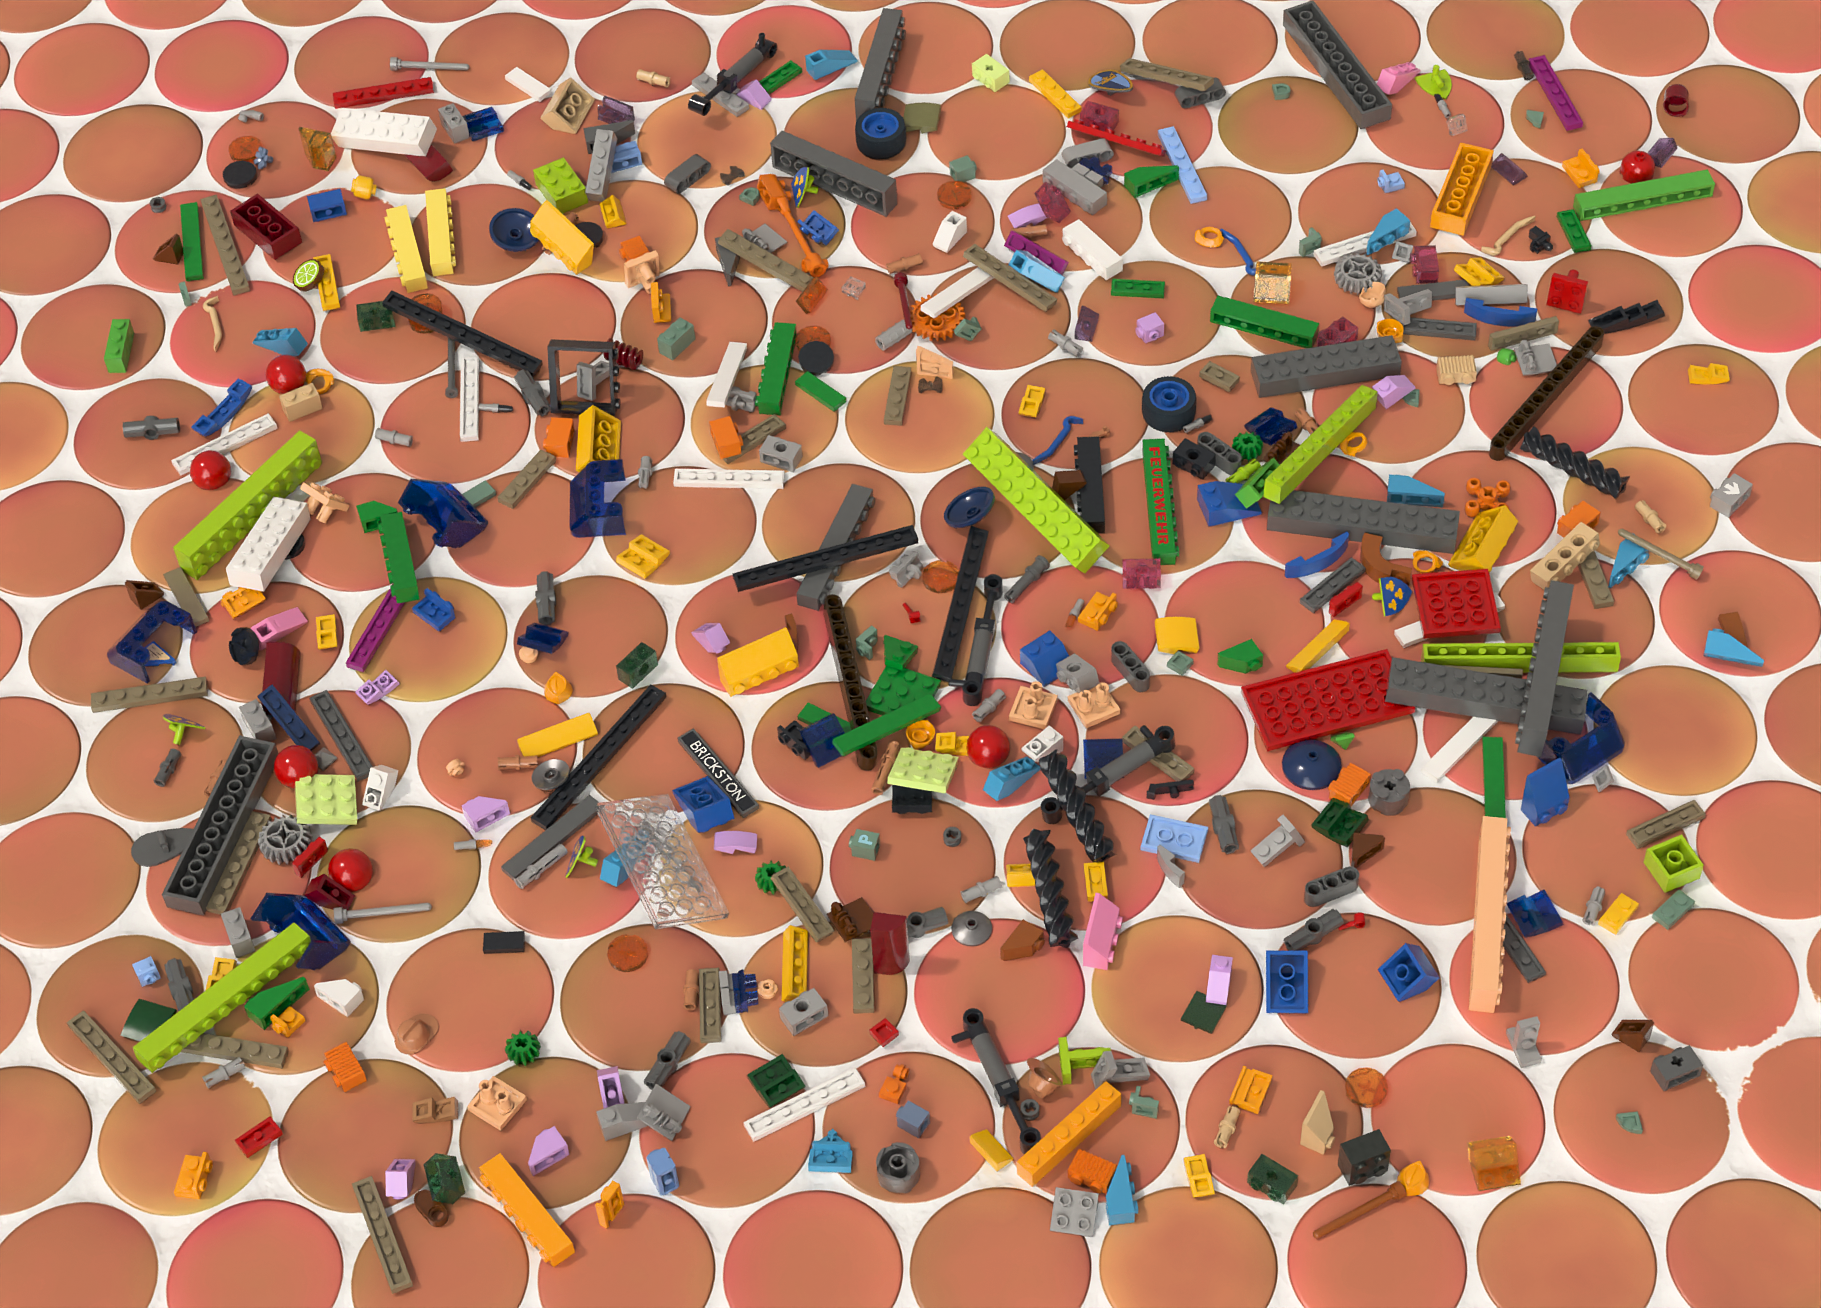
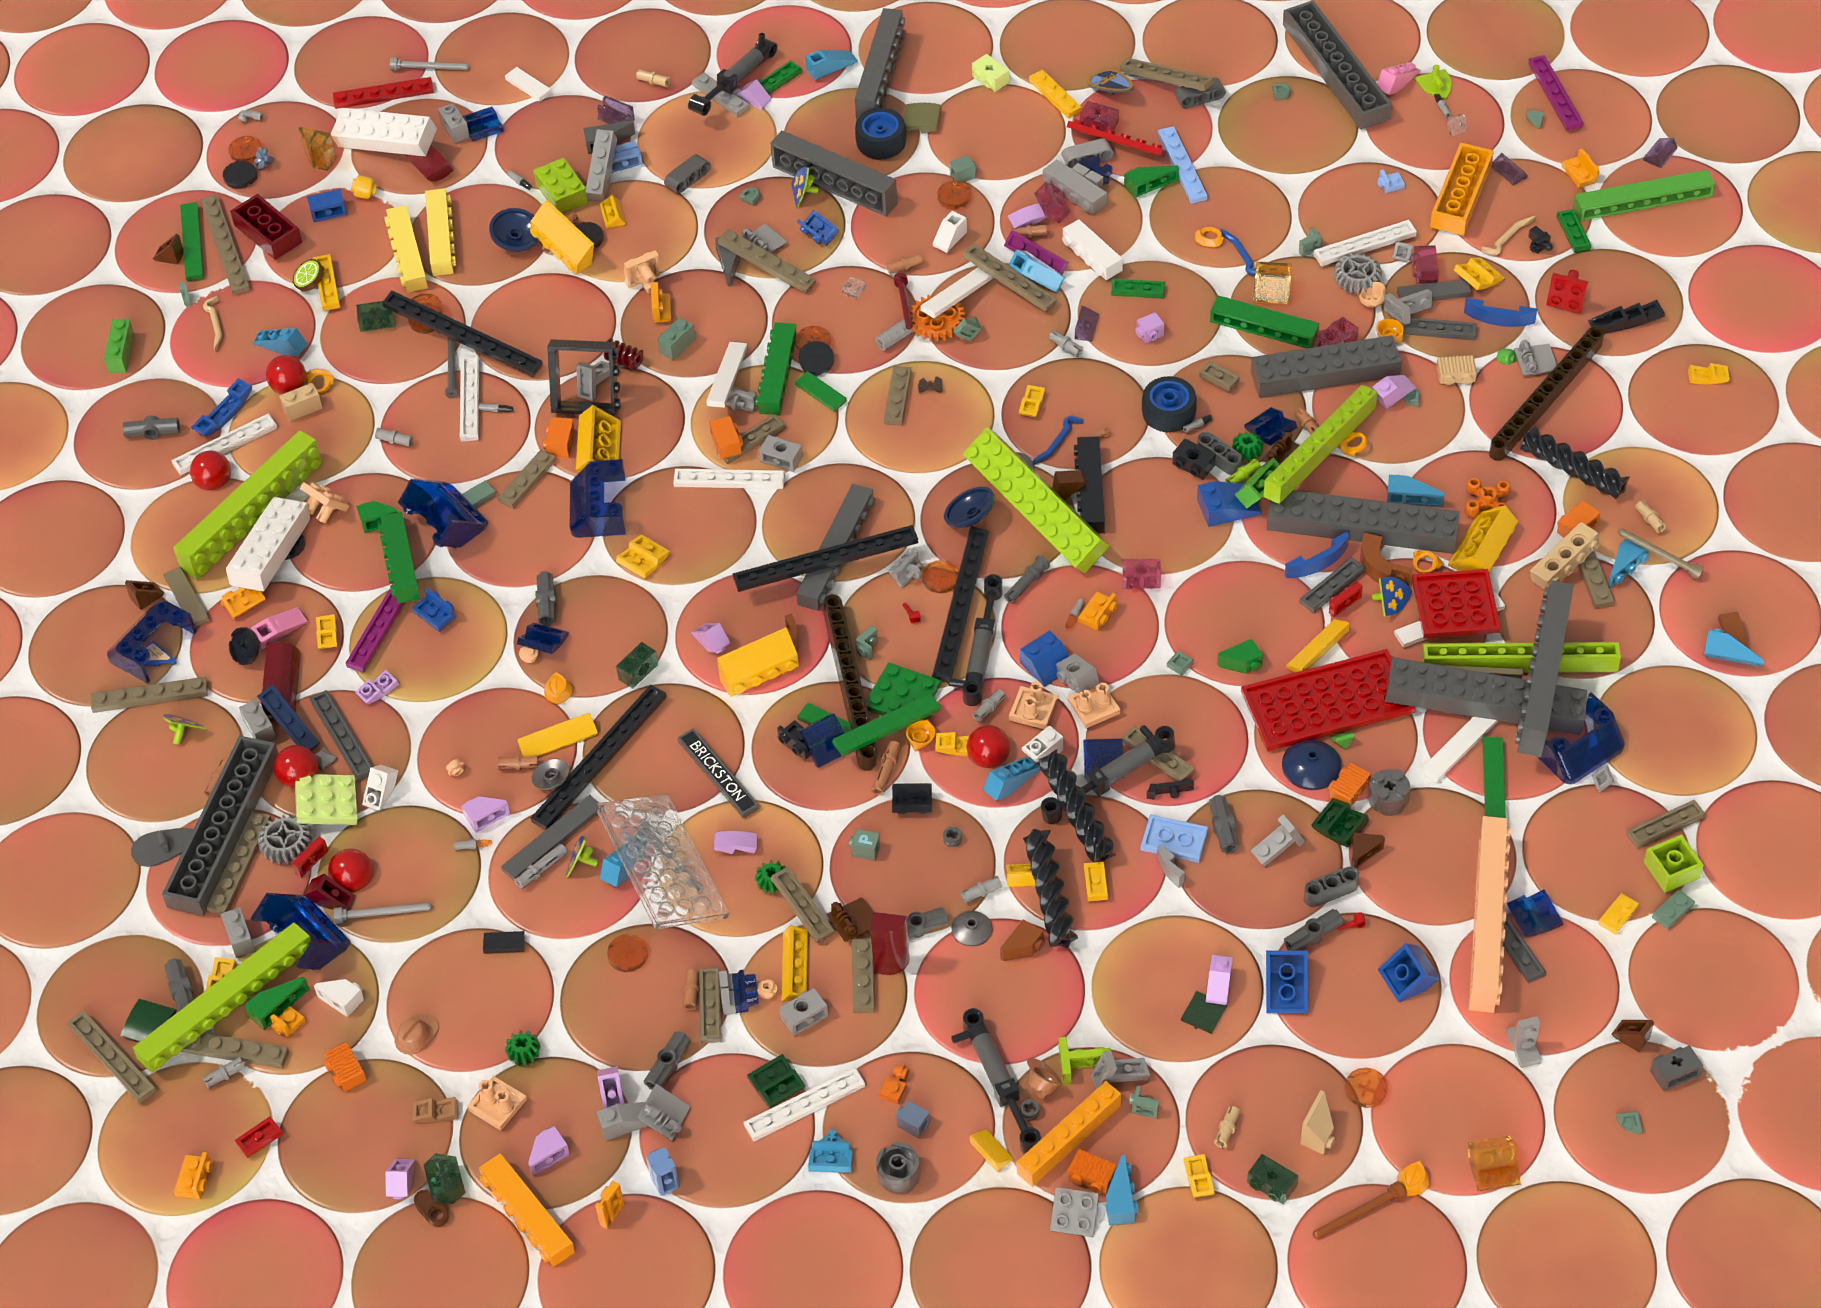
(146, 971): light blue bracket -> none
(157, 200): dark grey bush -> none
(171, 759): dark grey pin -> none
(382, 1235): dark tan plate -> none
(532, 392): dark grey piece -> none
(567, 107): tan slope -> none
(632, 248): orange brick -> none
(645, 471): light grey axle -> none
(704, 804): blue slope -> none
(735, 172): clear smoke piece -> none
(777, 199): orange bar -> none
(811, 295): clear orange plate -> none
(884, 1032): red plate -> none
(898, 652): green wing -> none
(923, 770): yellowish green plate -> none
(933, 364): light nougat wing -> none
(1101, 933): bright pink slope -> none
(1130, 666): dark grey beam -> none
(1159, 501): green brick -> none
(1176, 634): yellow slope -> none
(1250, 1089): light orange plate -> none
(1364, 1157): pearl dark grey brick -> none
(1389, 229): dark azure slope -> none
(1492, 294): light grey tile -> none
(1523, 65): clear smoke axle -> none
(1524, 332): dark tan plate -> none
(1545, 793): blue slope -> none
(1594, 906): light grey axle -> none
(1637, 167): red cylinder -> none
(1676, 95): dark red helmet -> none
(1730, 495): light grey brick -> none

